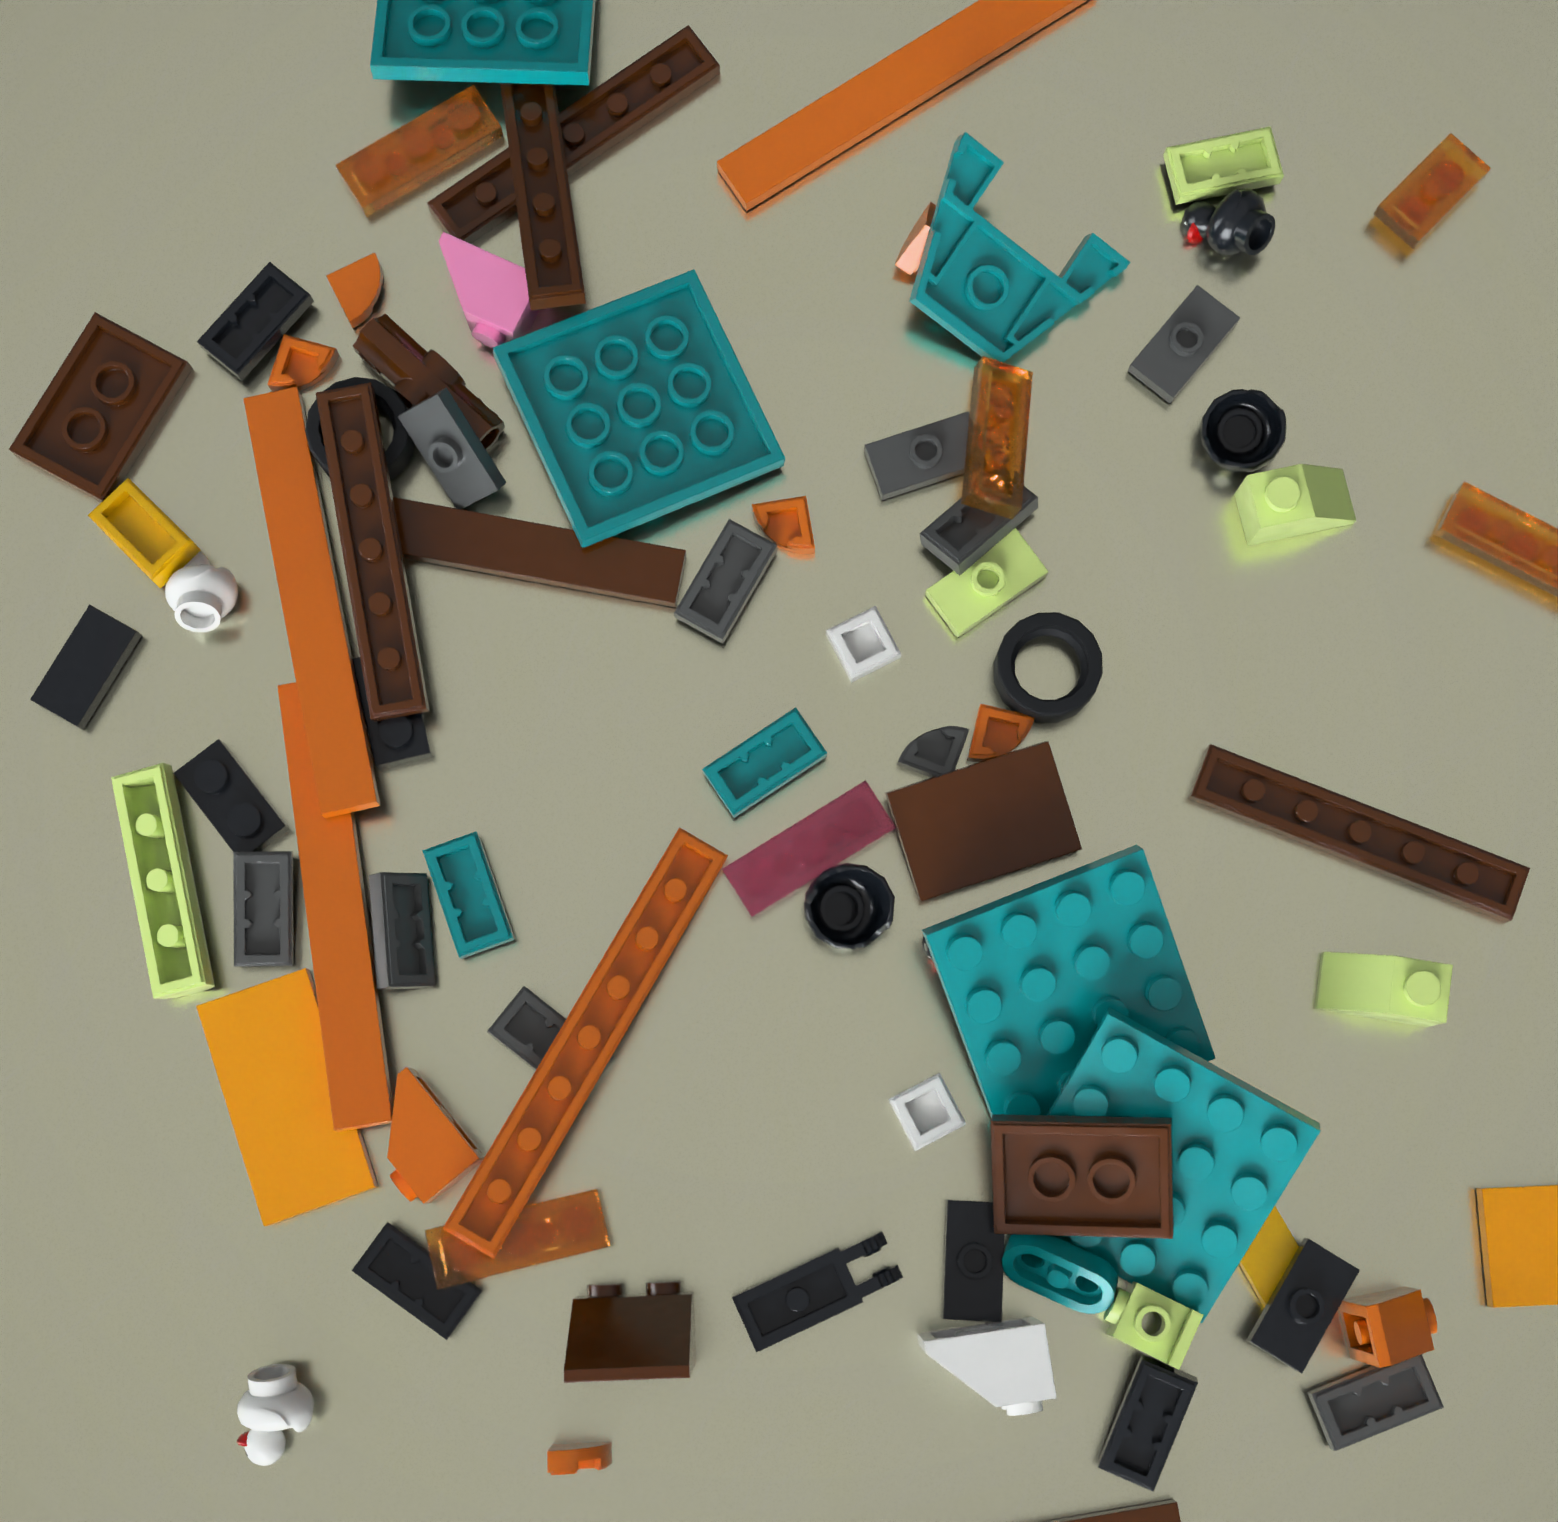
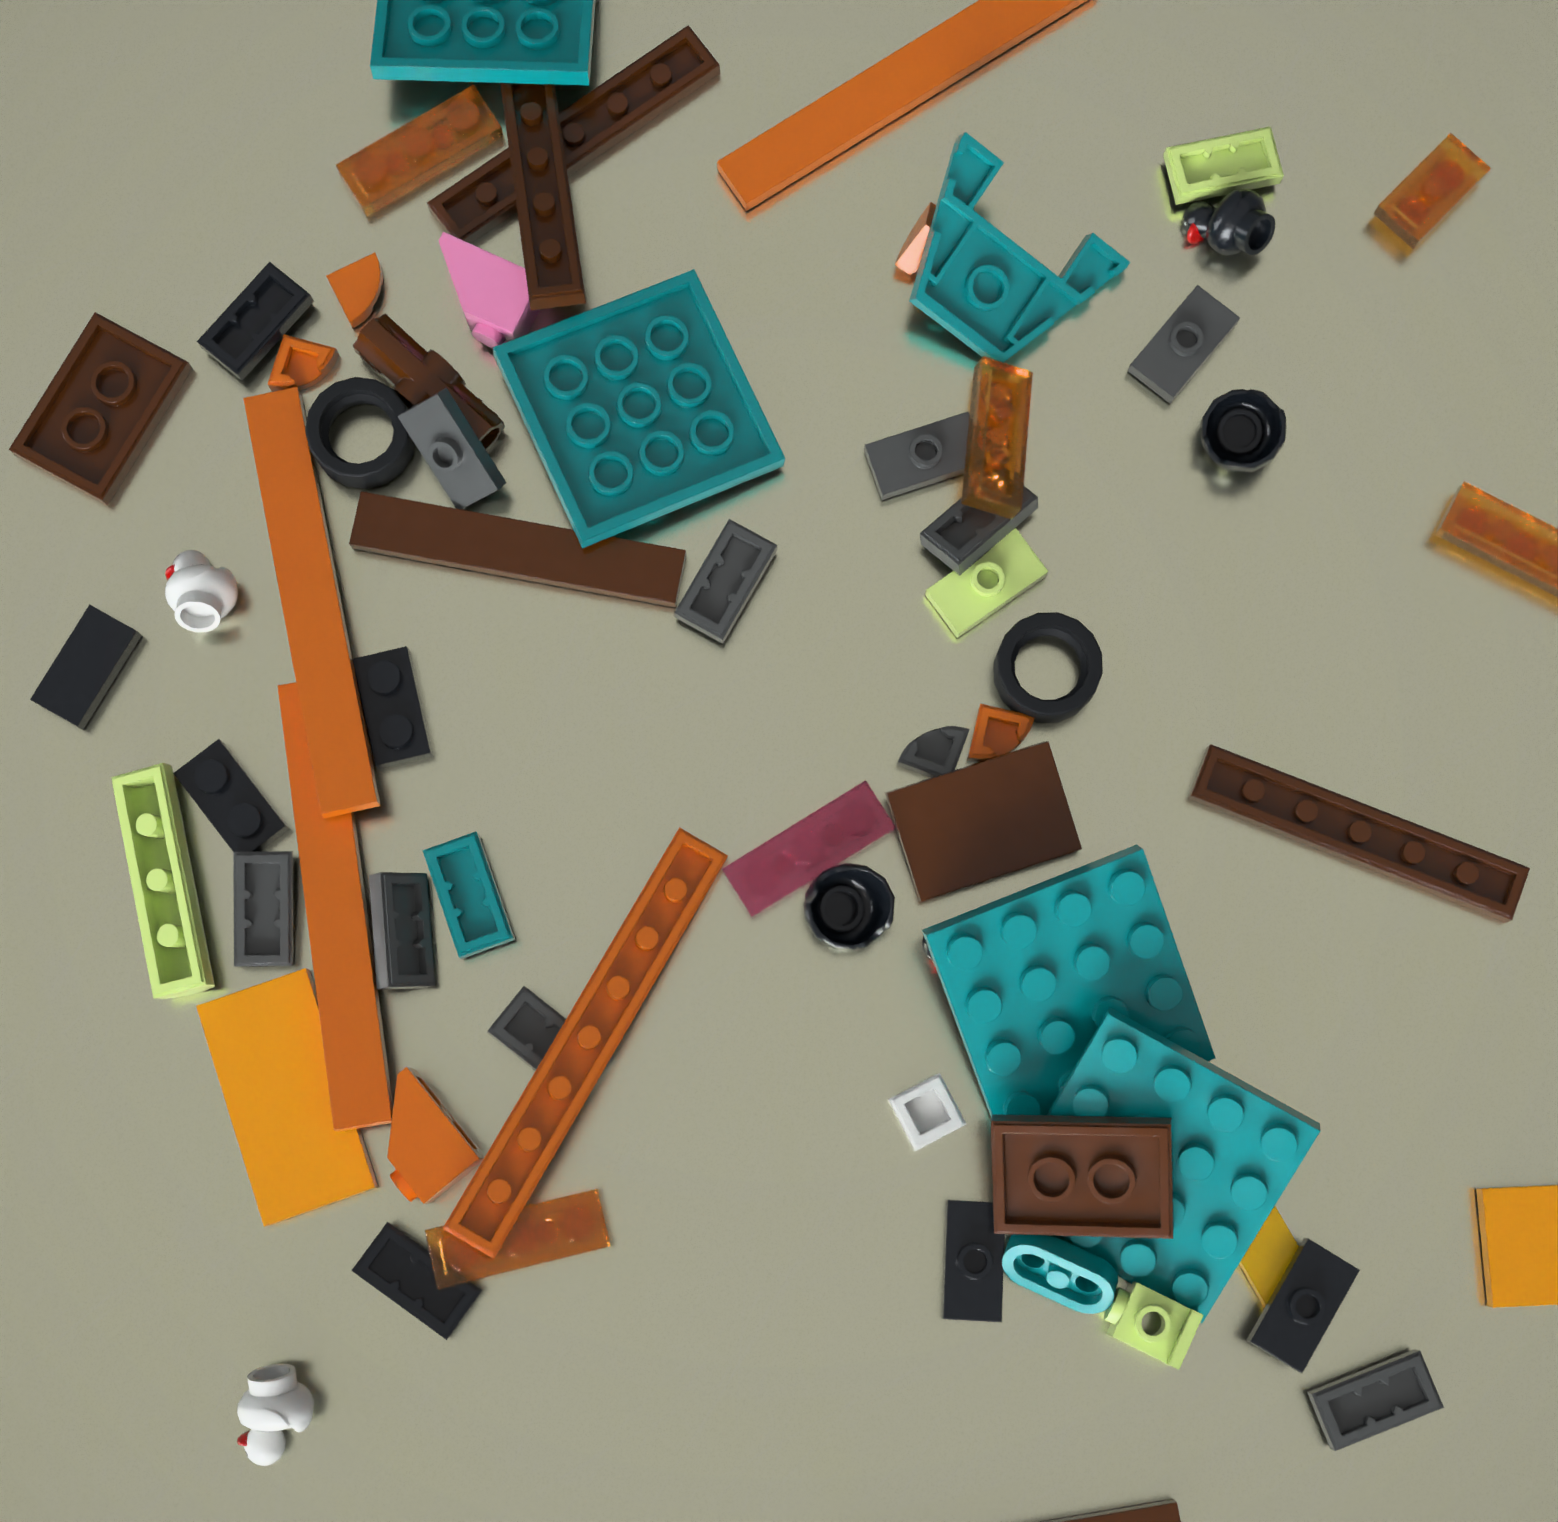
(144, 532): yellow tile -> none
(372, 552): reddish brown tile -> none
(570, 1457): orange tile -> none
(631, 1334): reddish brown slope -> none
(764, 762): teal plate -> none
(786, 524): orange tile -> none
(810, 1293): black hinge -> none
(863, 644): white tile -> none
(998, 1360): white slope -> none
(1147, 1422): black plate -> none
(1293, 502): yellowish green slope -> none
(1384, 987): yellowish green slope -> none
(1388, 1326): orange slope -> none

